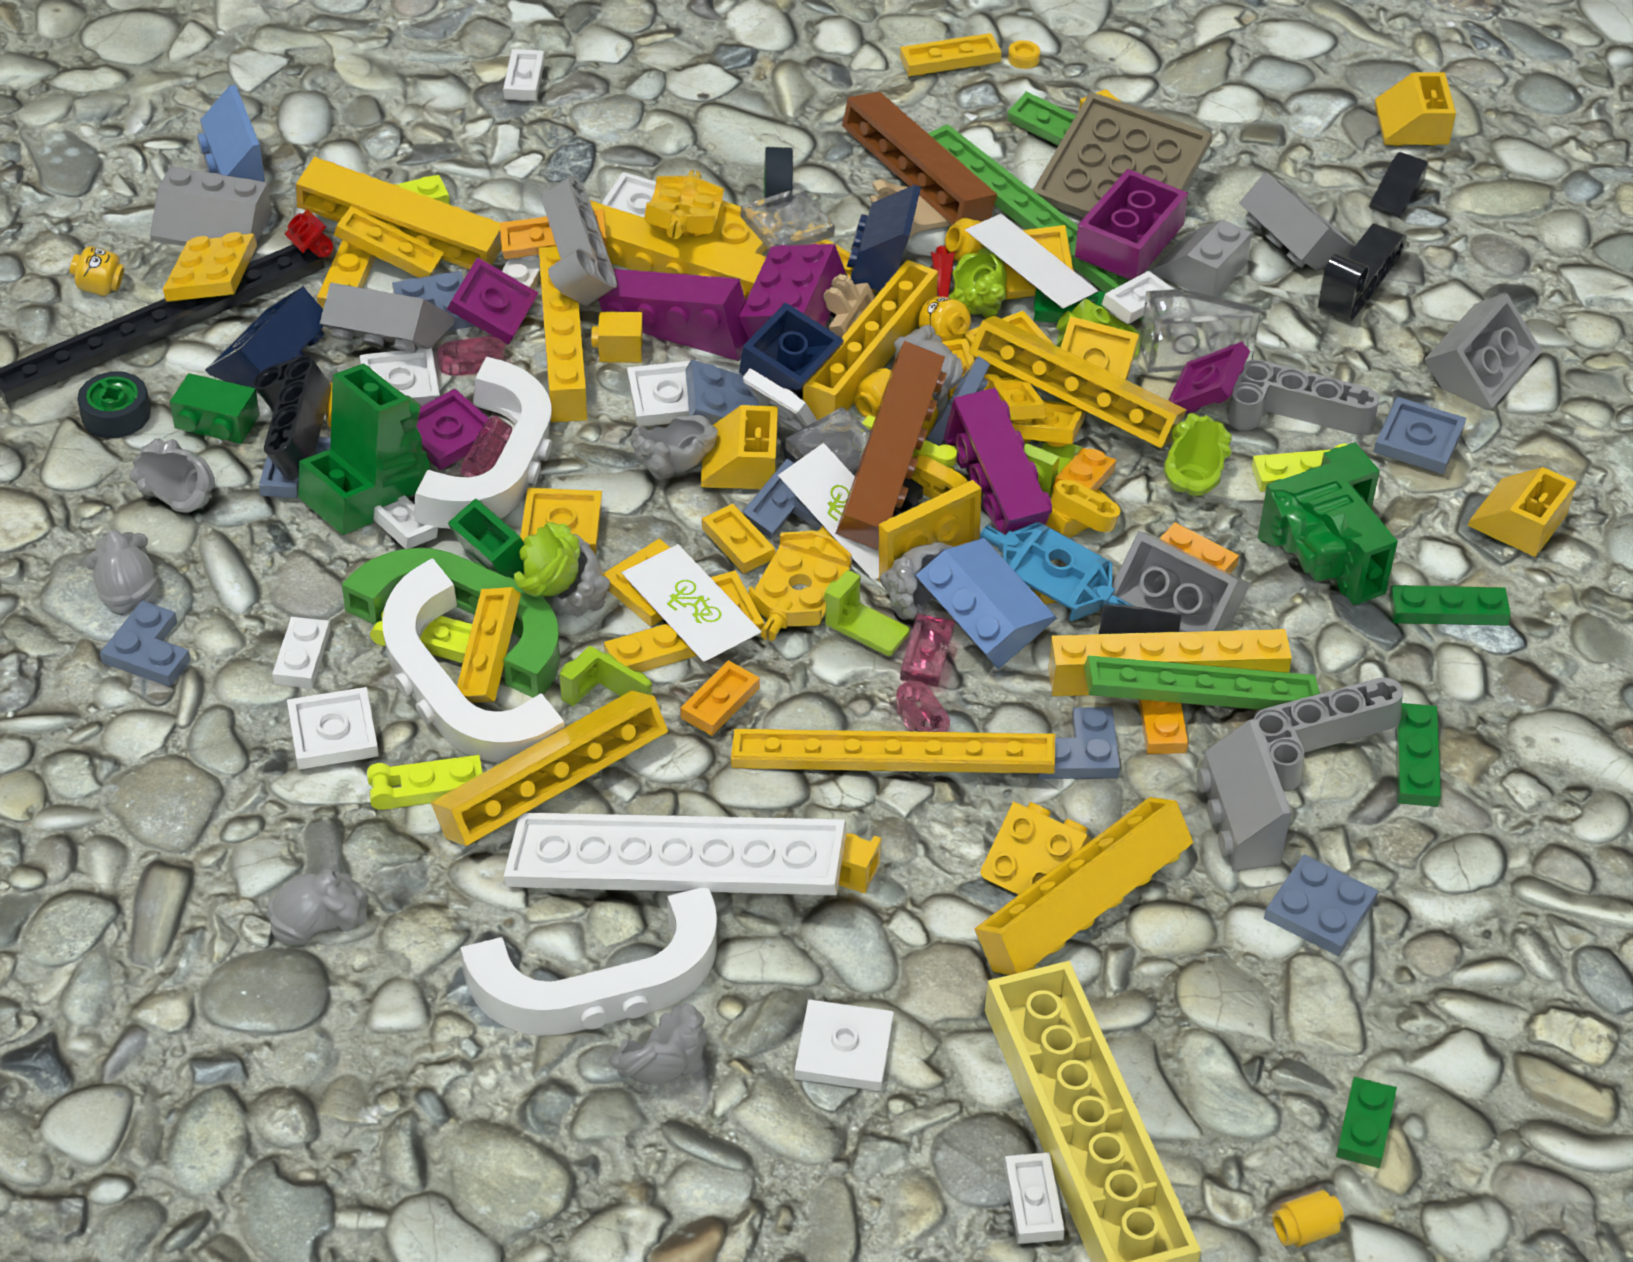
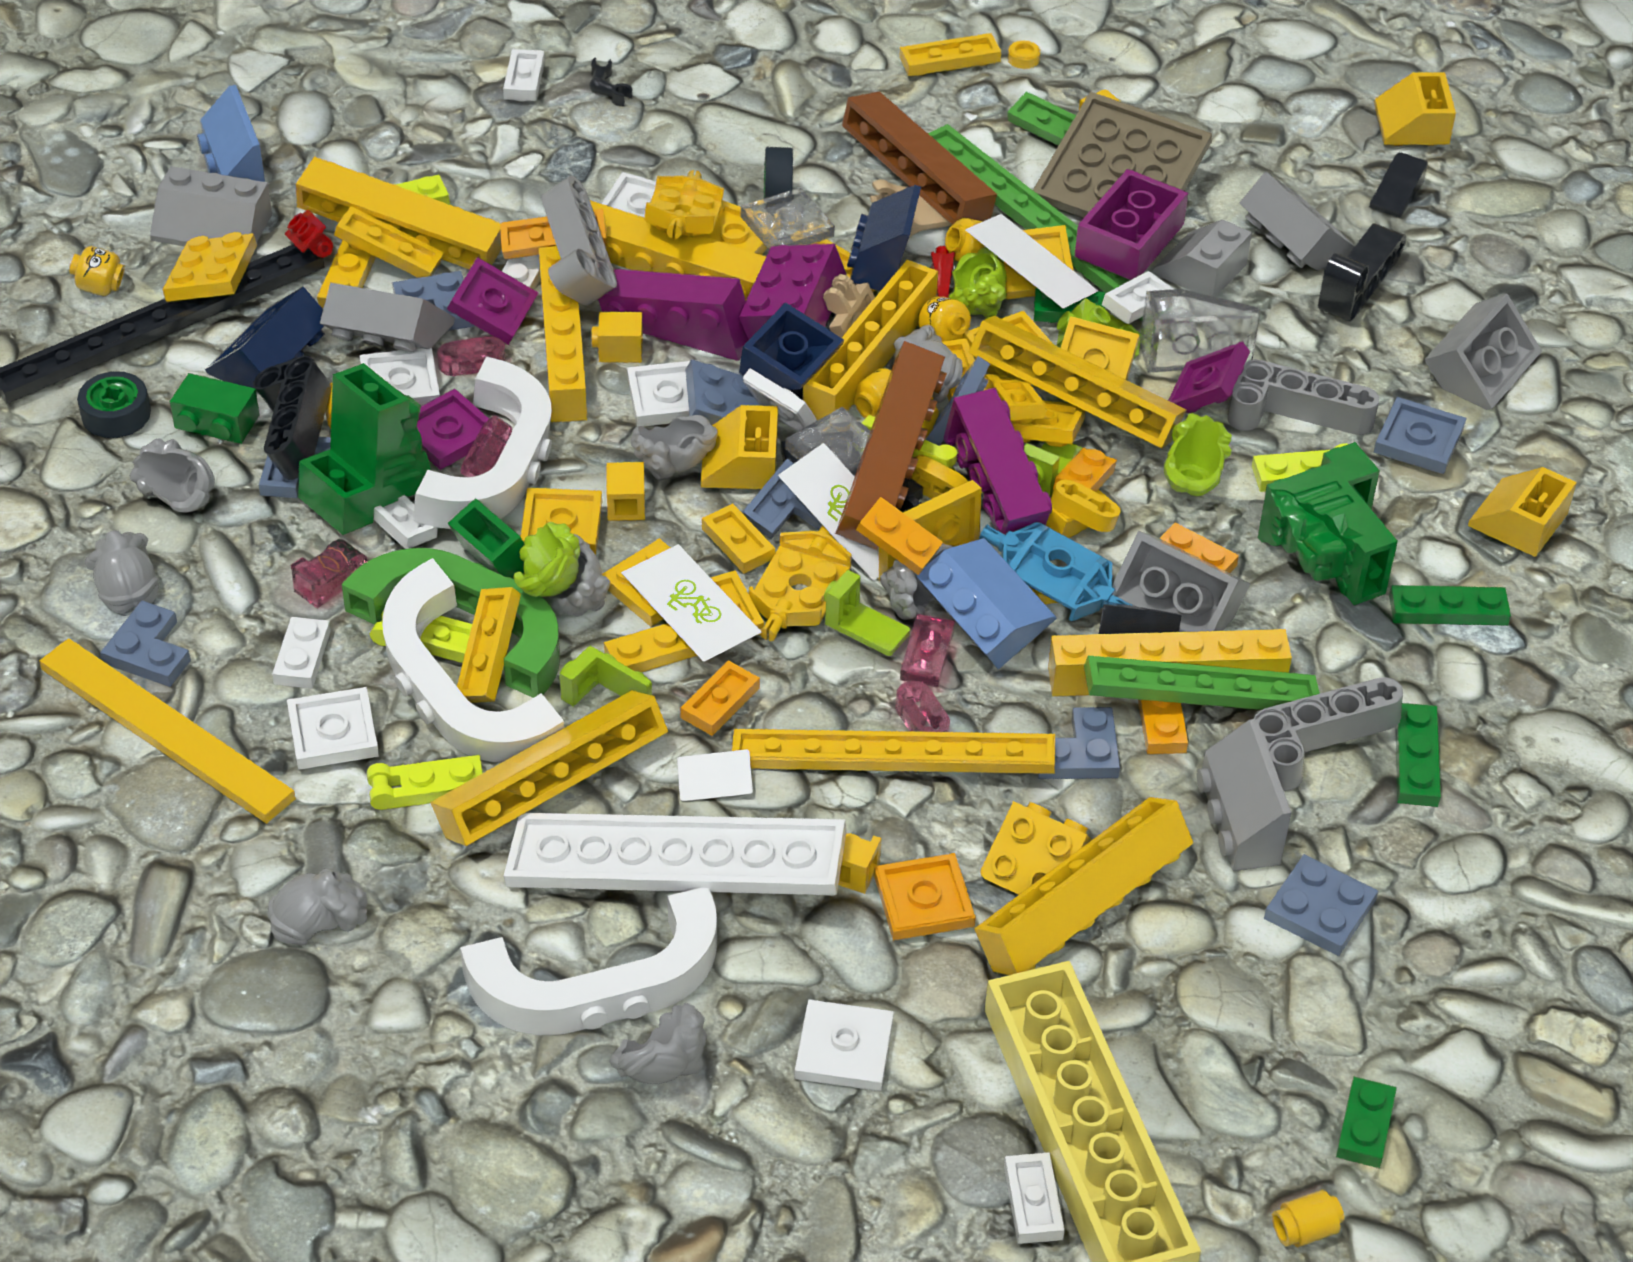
(168, 730): none -> yellow tile
(326, 572): none -> clear pink leg
(599, 85): none -> black arm
(625, 491): none -> yellow brick
(714, 775): none -> white sticker
(899, 535): none -> light orange plate
(924, 896): none -> light orange plate

